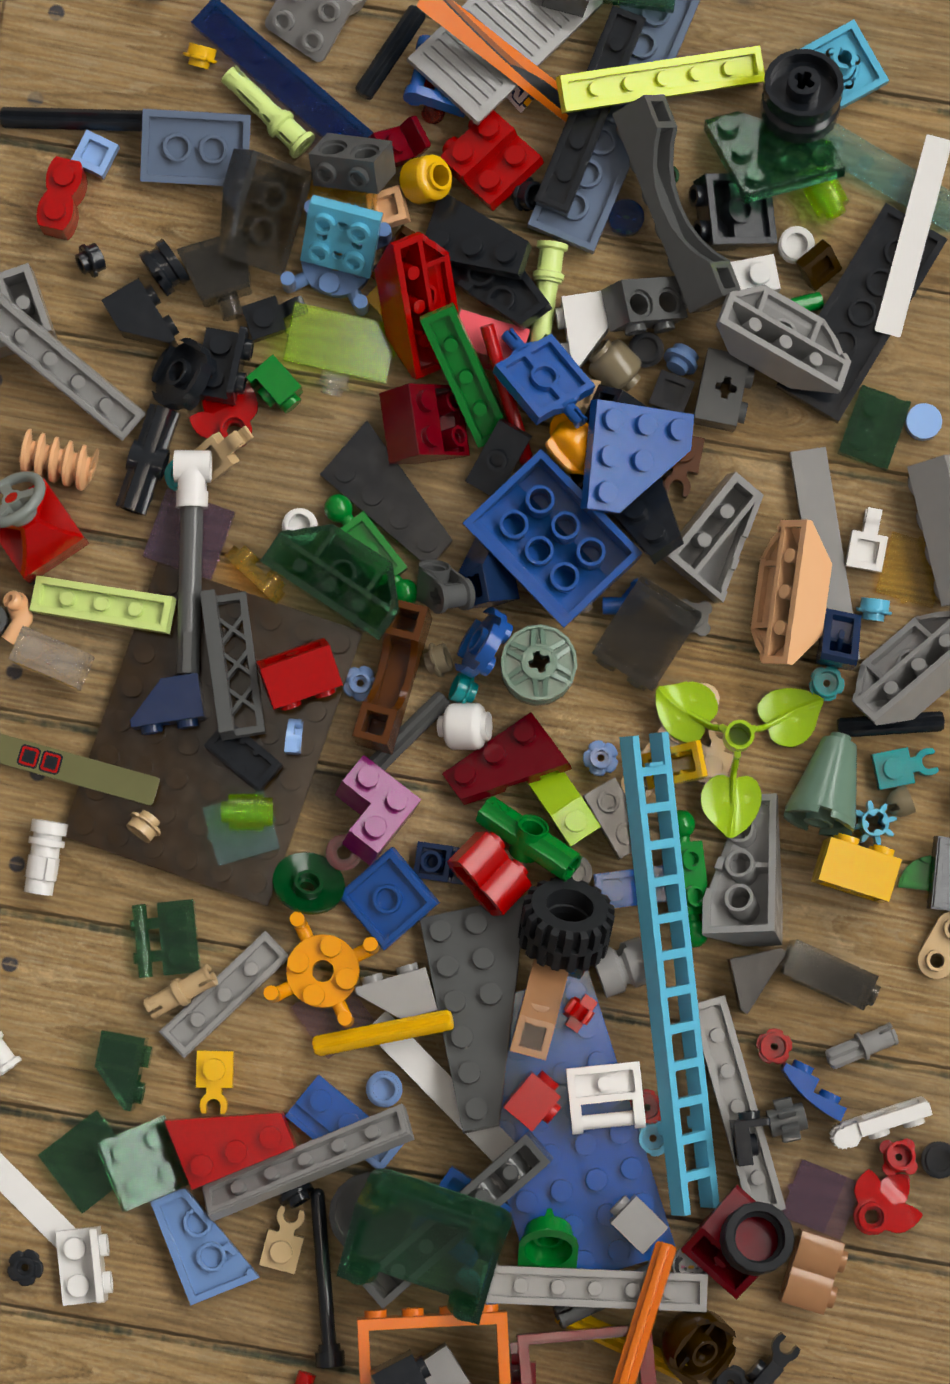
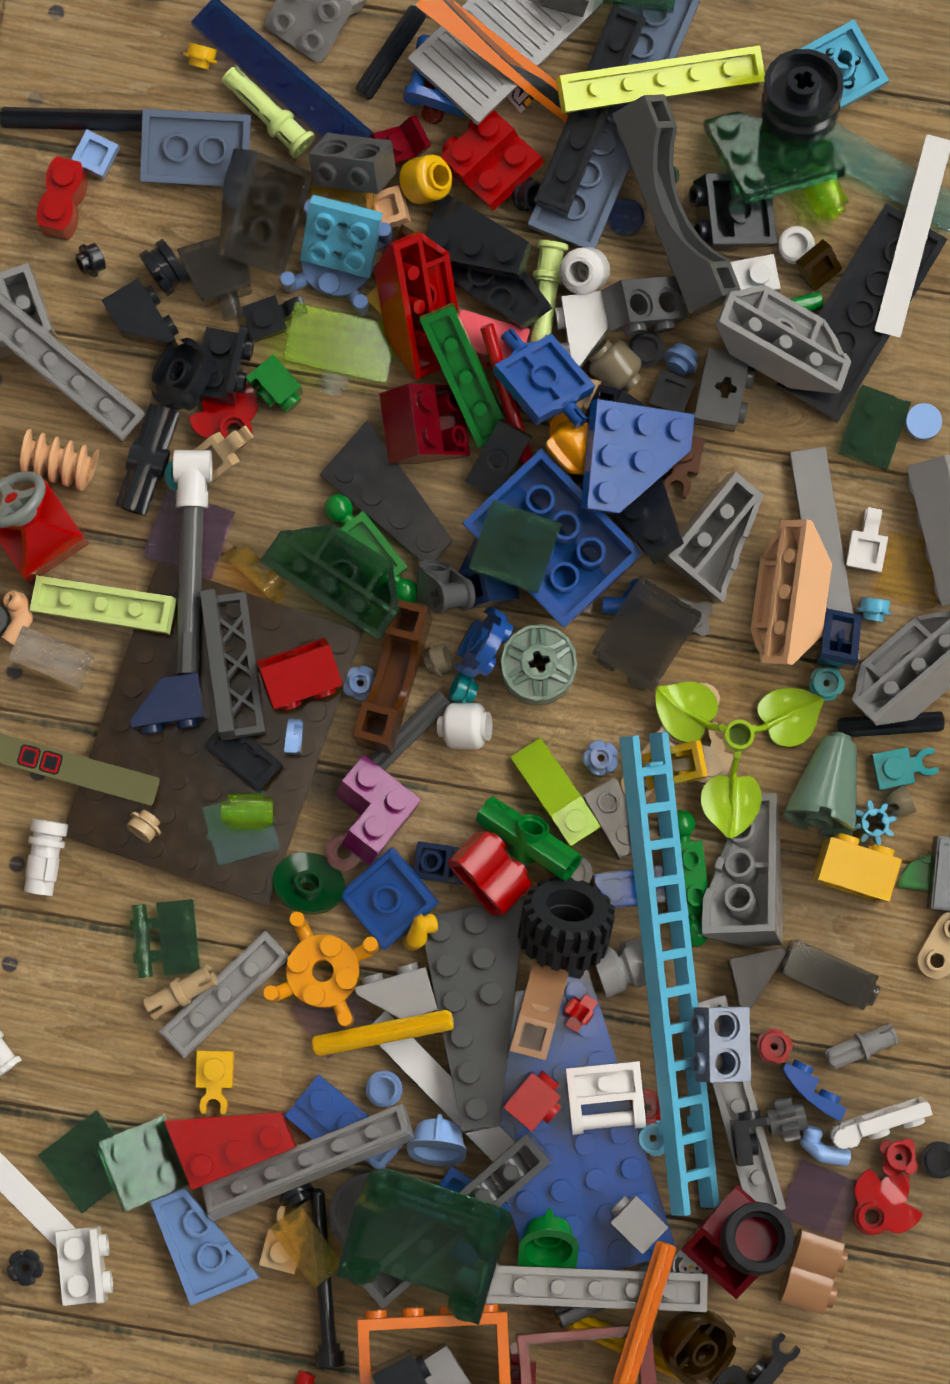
(121, 1065): clear green slope -> none
(298, 519): white plate -> none
(306, 1246): none -> clear yellow plate
(418, 931): none -> yellow arm
(437, 1143): none -> light blue piece
(510, 758): dark red wing -> none
(515, 546): none -> clear green plate
(573, 269): none -> white head
(731, 1043): none -> sand blue brick
(820, 1151): none -> light blue arm

